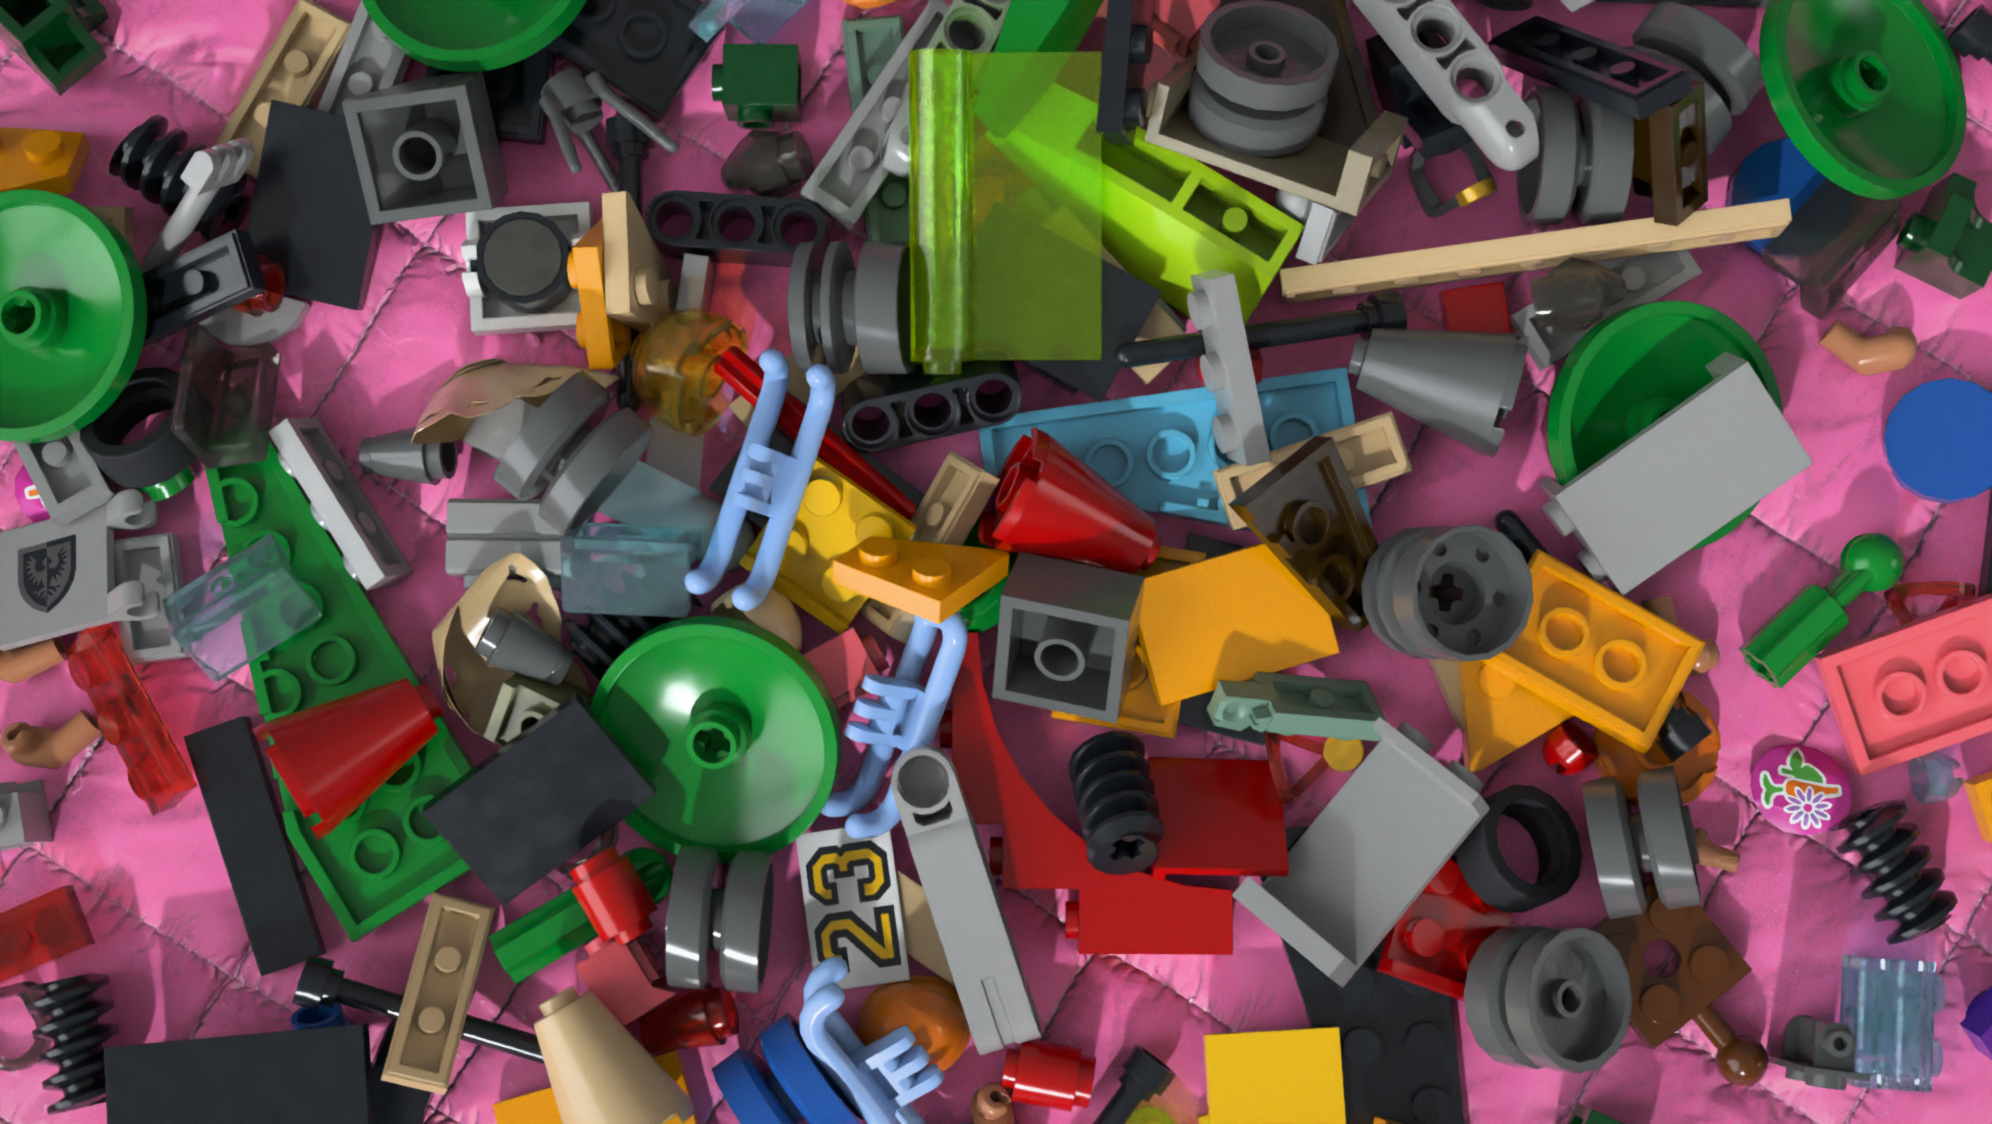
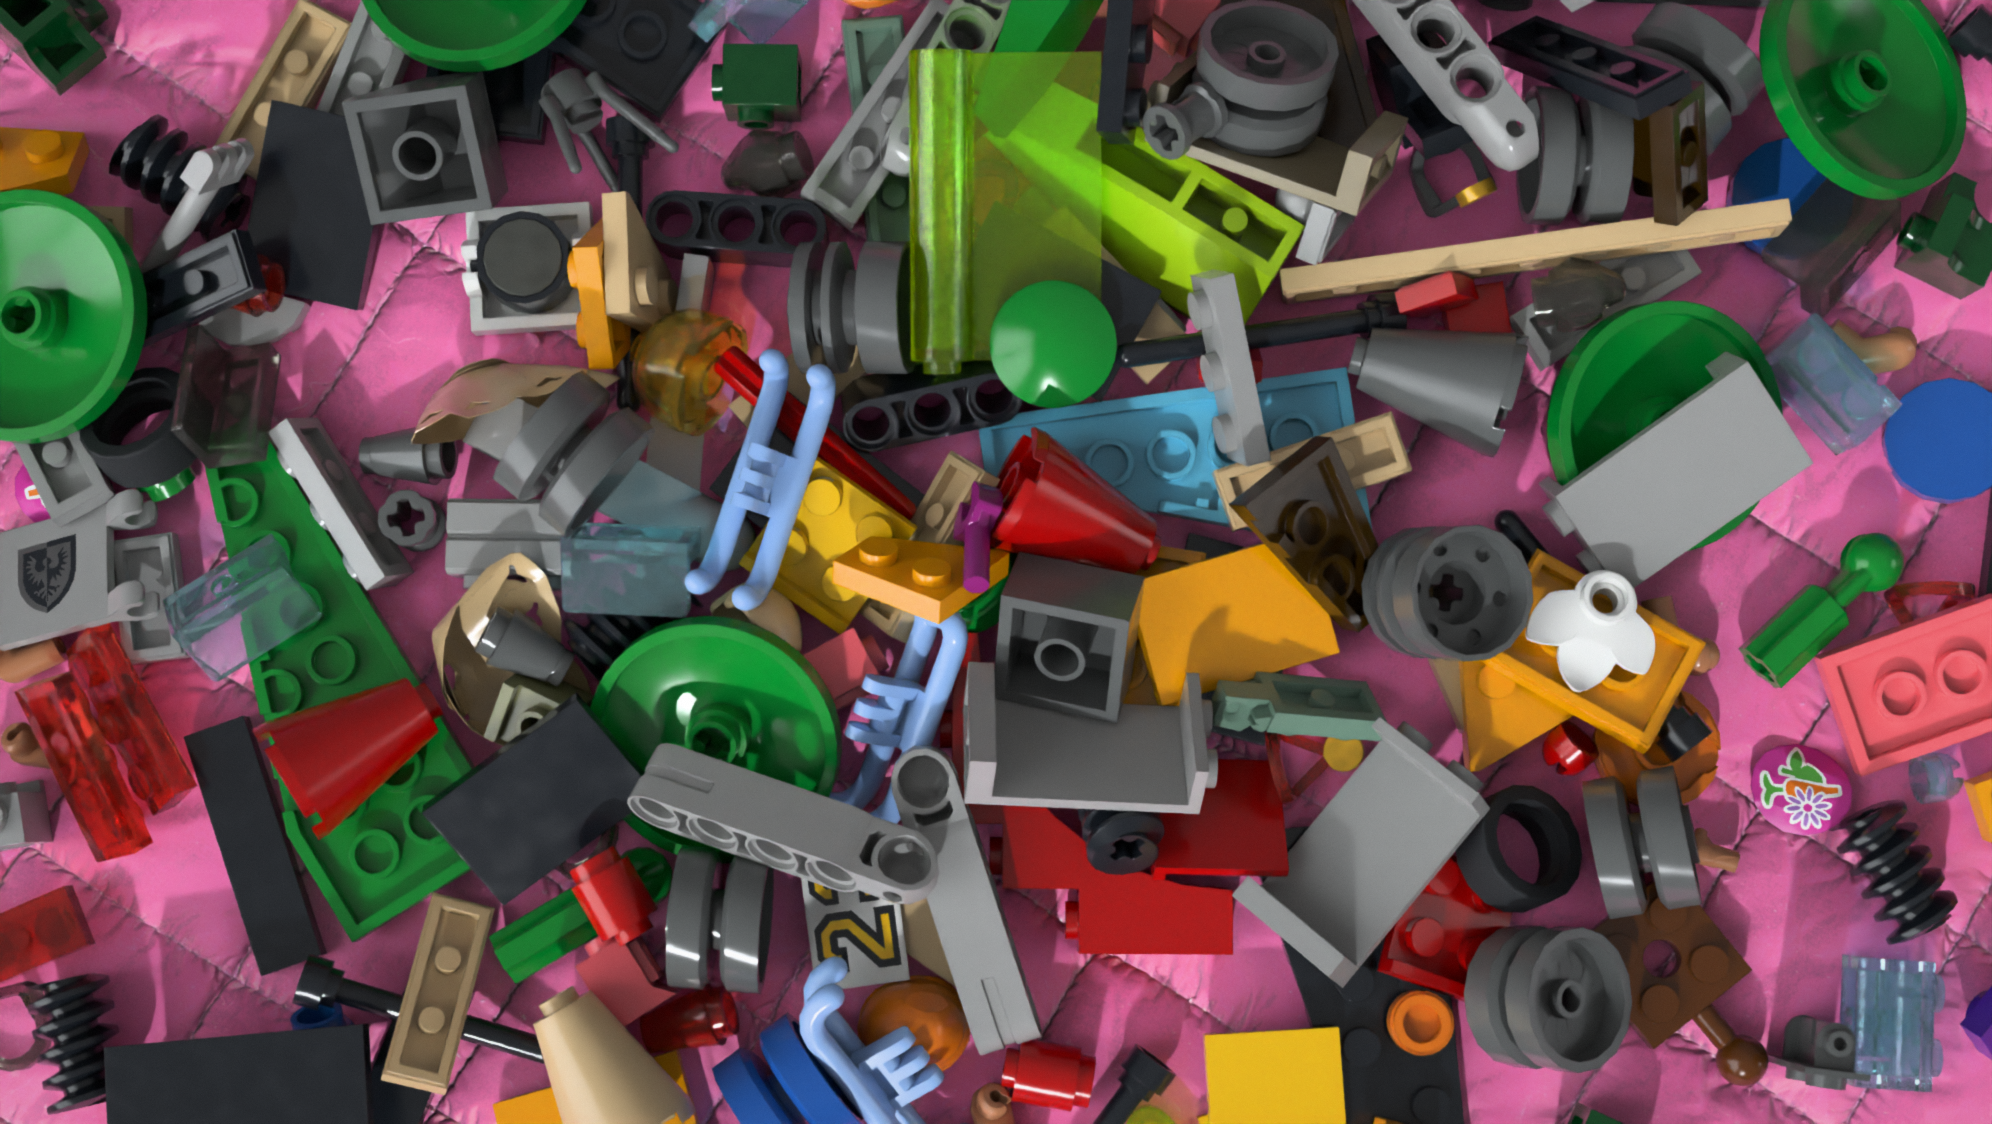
(84, 766): none -> clear red plate
(398, 510): none -> dark grey bush
(783, 826): none -> light grey piece
(974, 528): none -> magenta bar
(1053, 344): none -> green dish
(1063, 760): none -> light grey panel
(1176, 125): none -> dark grey bush
(1420, 1022): none -> orange tile
(1436, 295): none -> red tile
(1590, 639): none -> white plate
(1829, 385): none -> clear light blue brick

